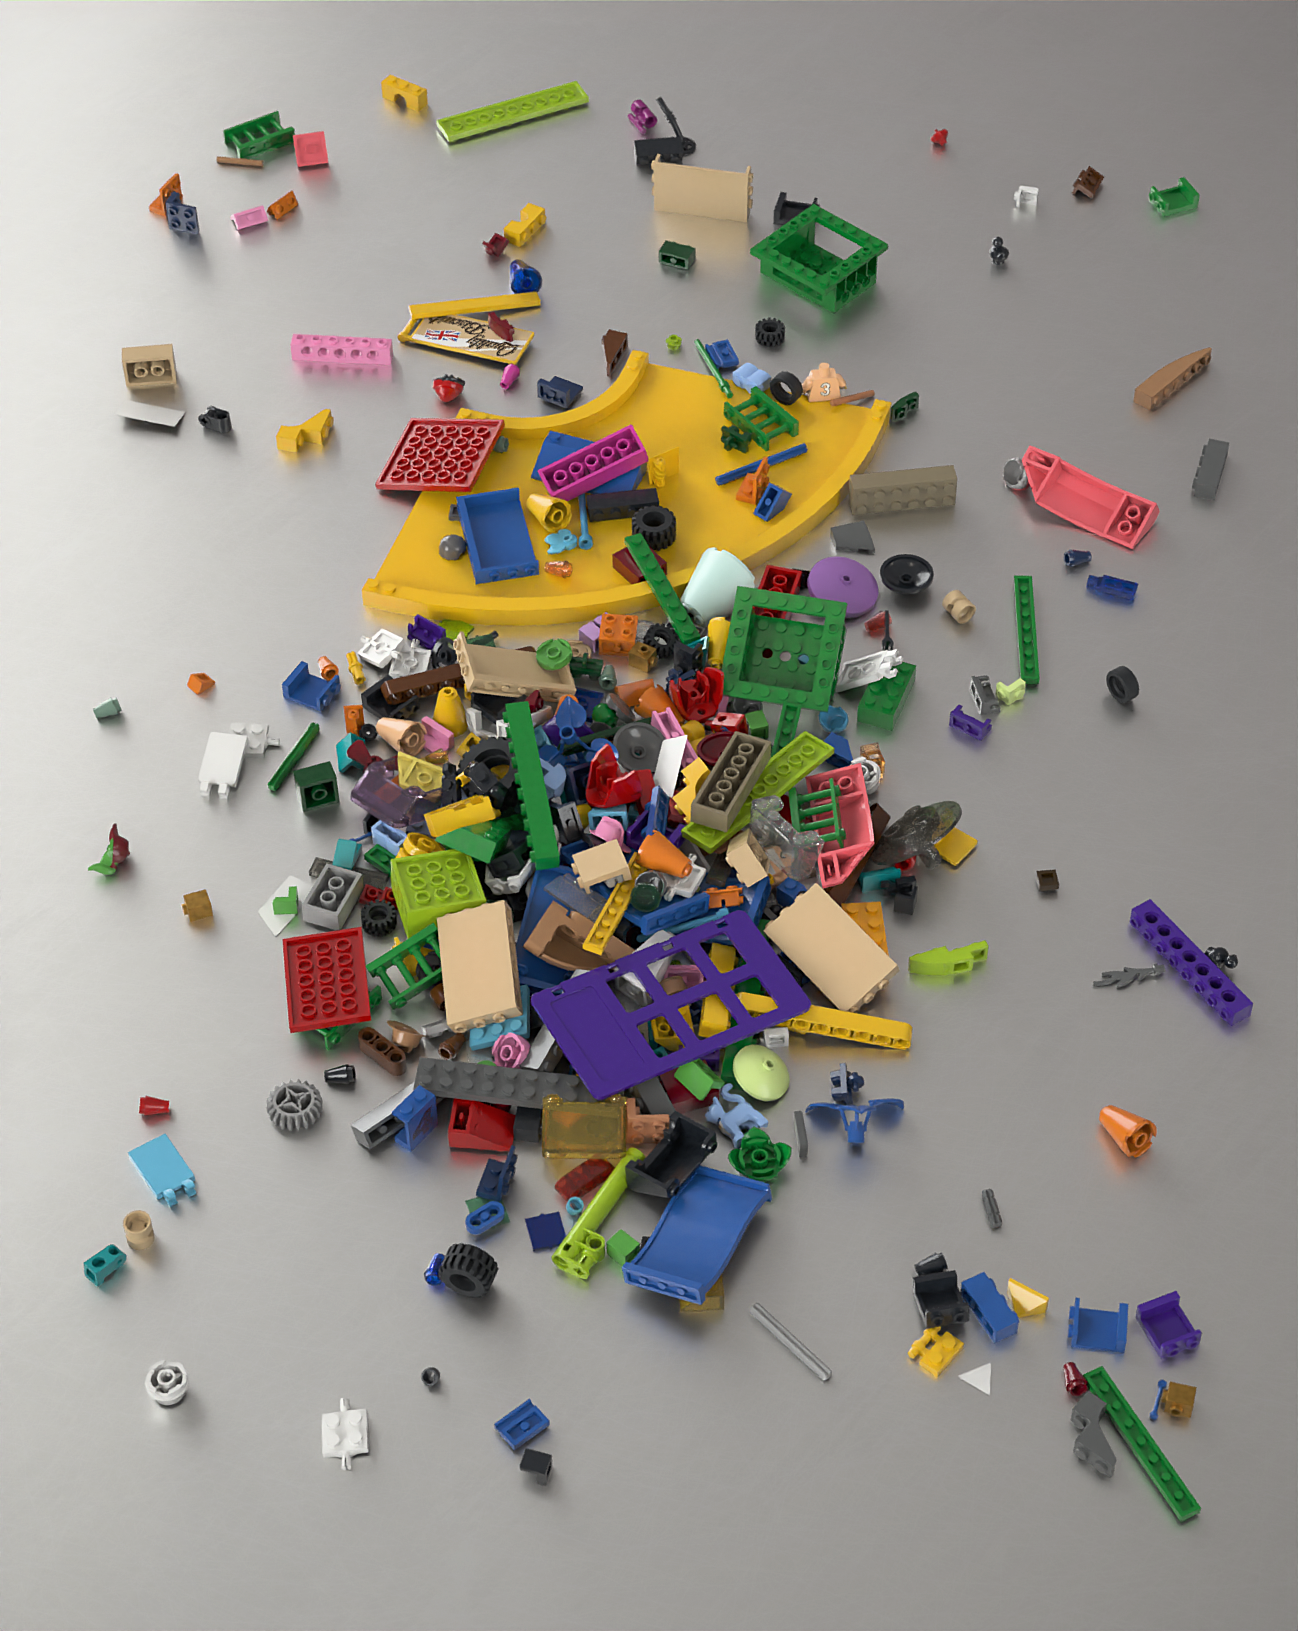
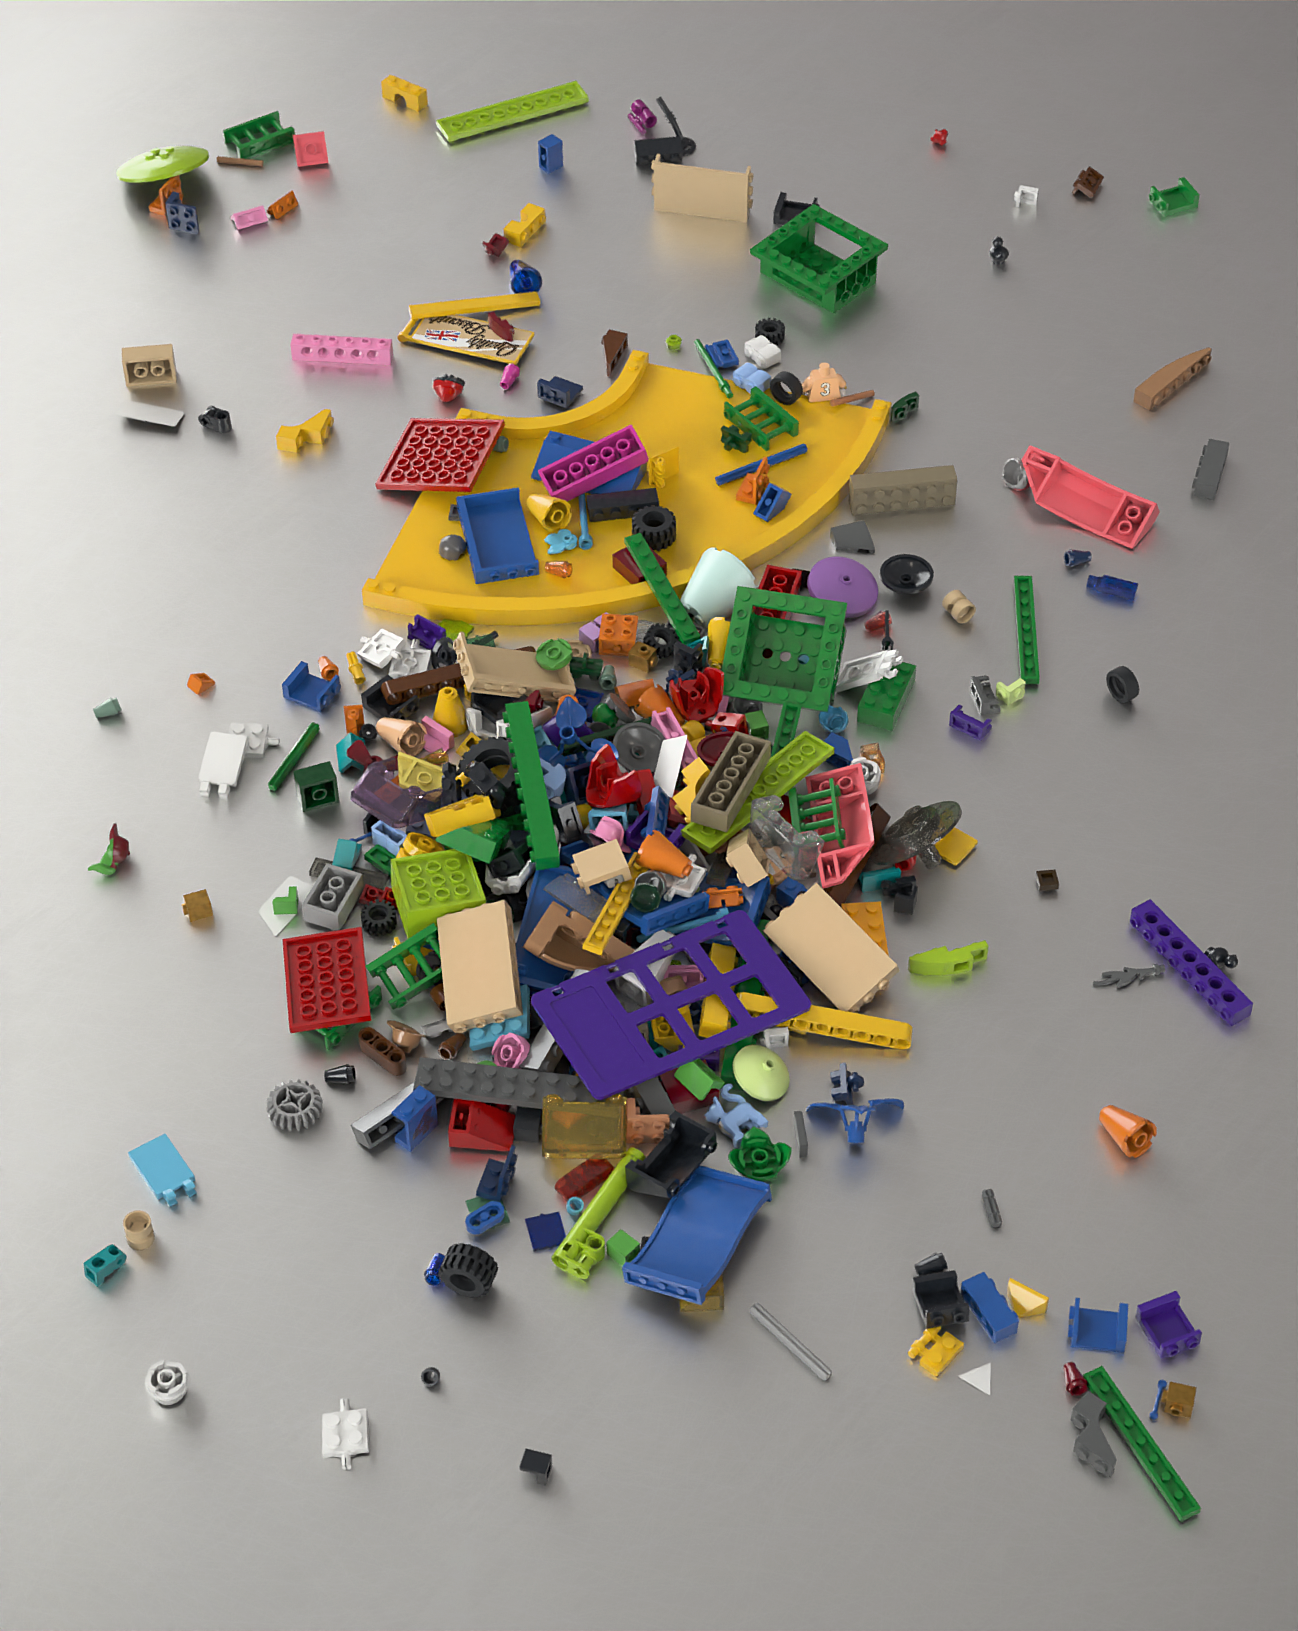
(151, 1106): red cone -> none
(162, 163): none -> lime dish
(521, 1424): blue plate -> none
(550, 153): none -> blue brick
(676, 255): dark green brick -> none
(762, 352): none -> white brick

